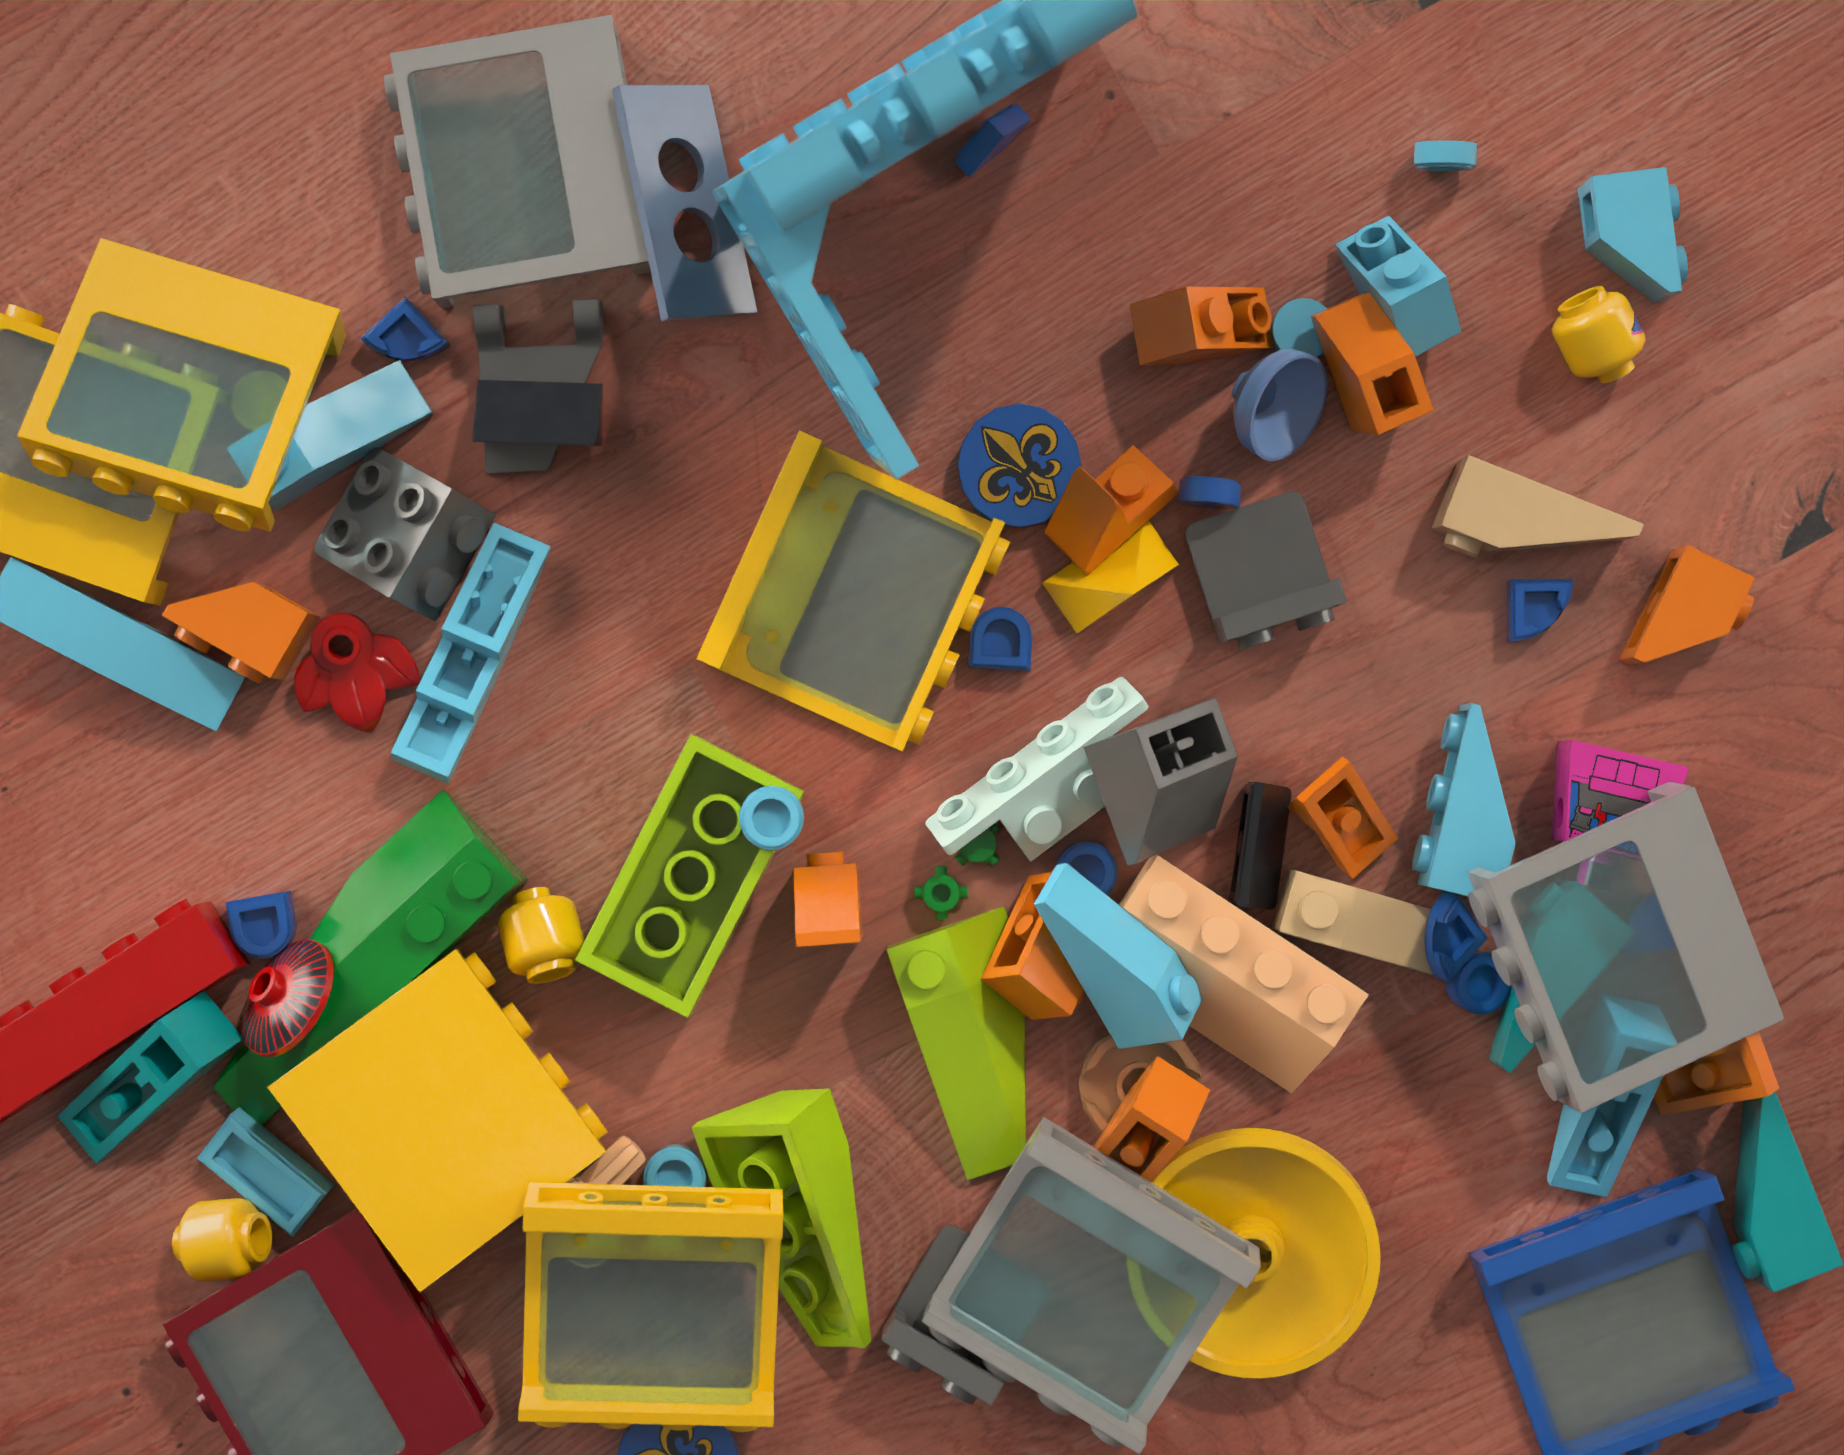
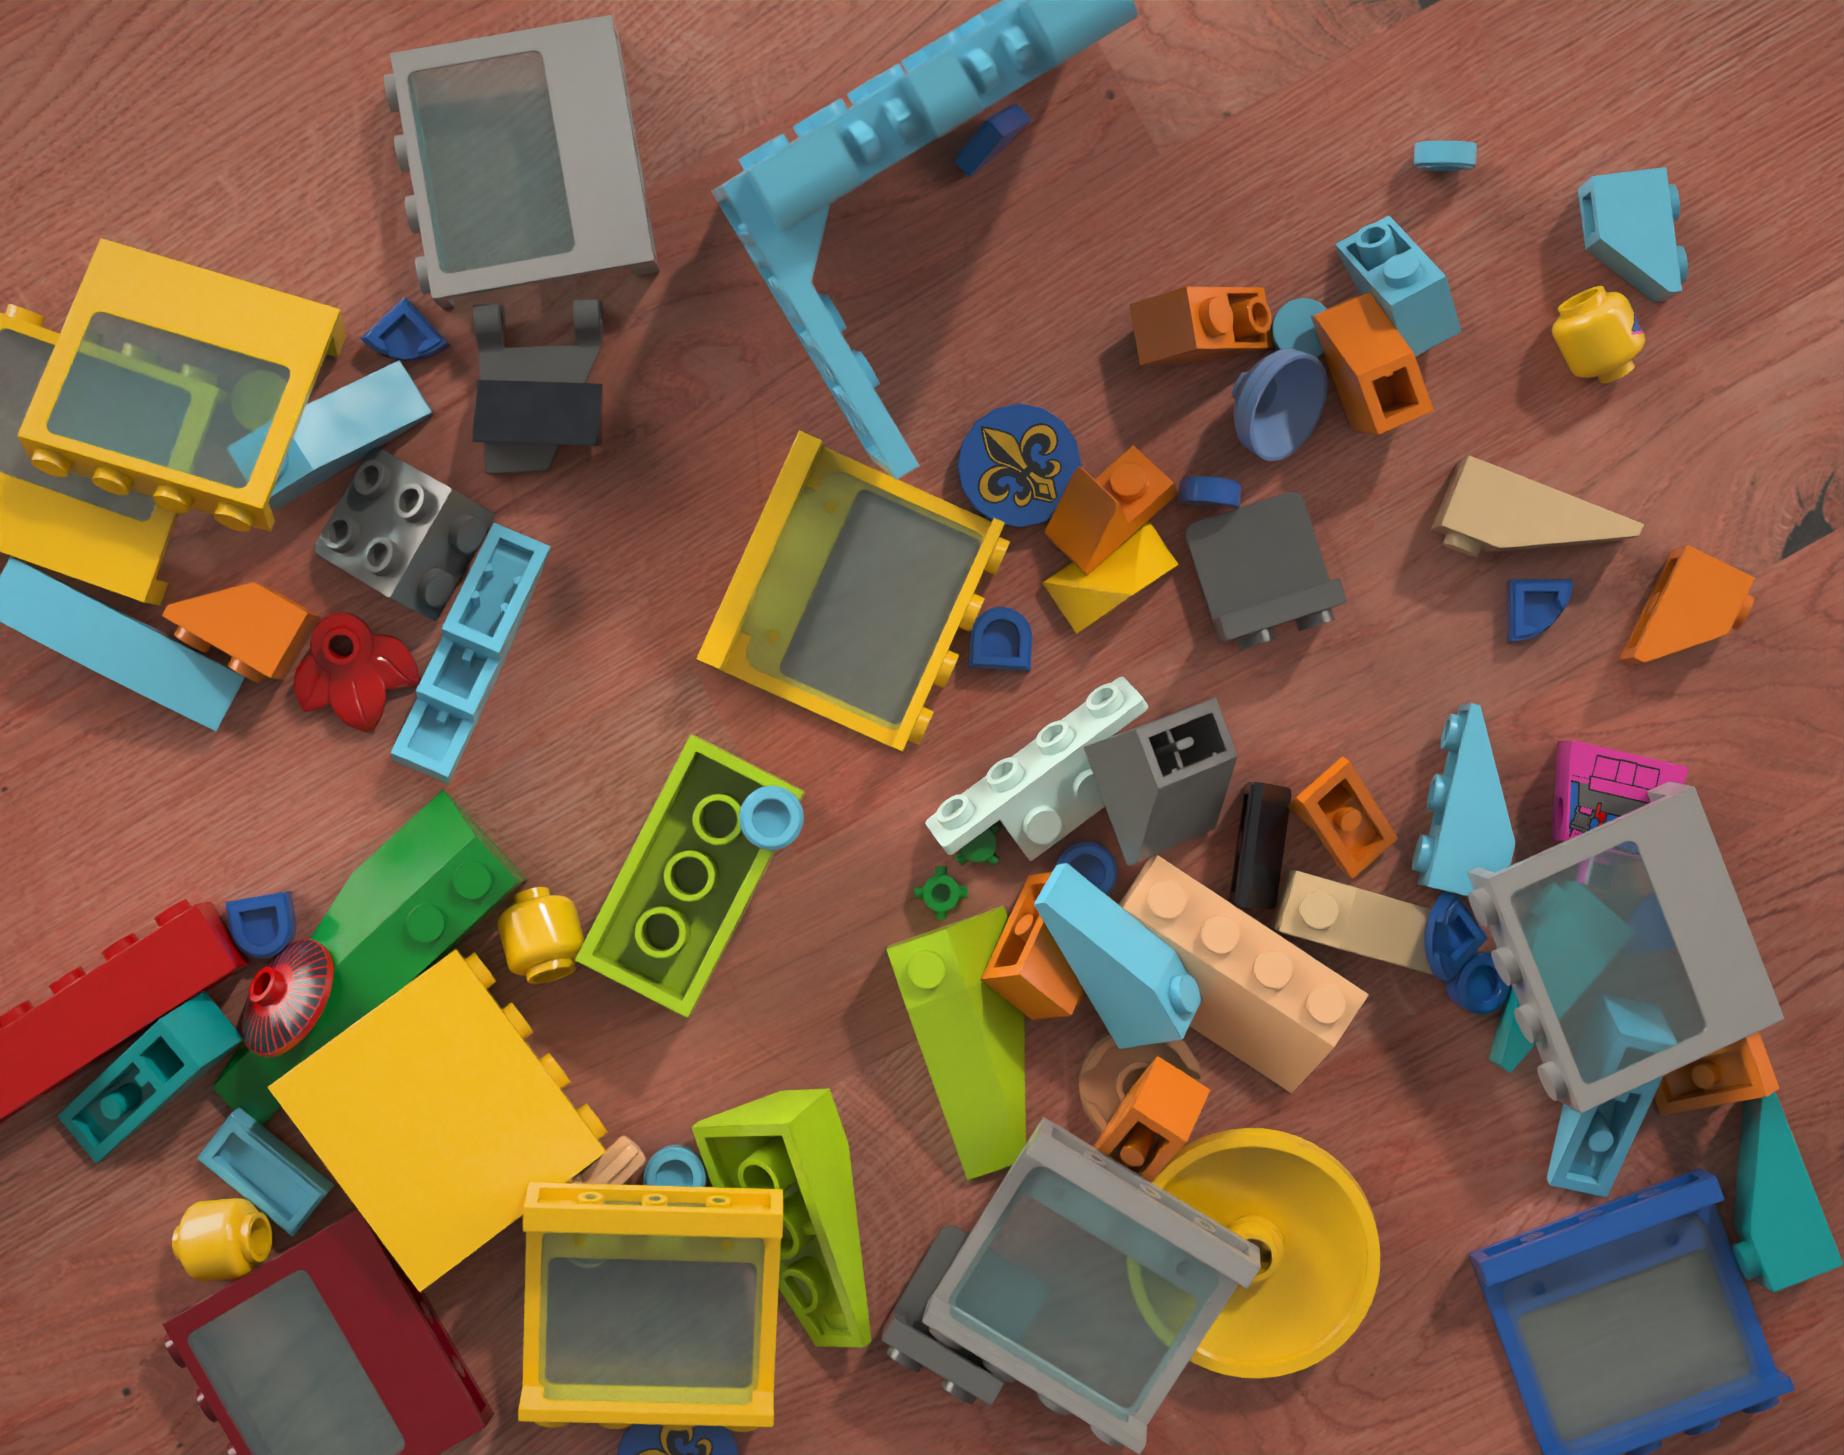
(687, 117): sand blue piece -> none
(827, 901): orange slope -> none

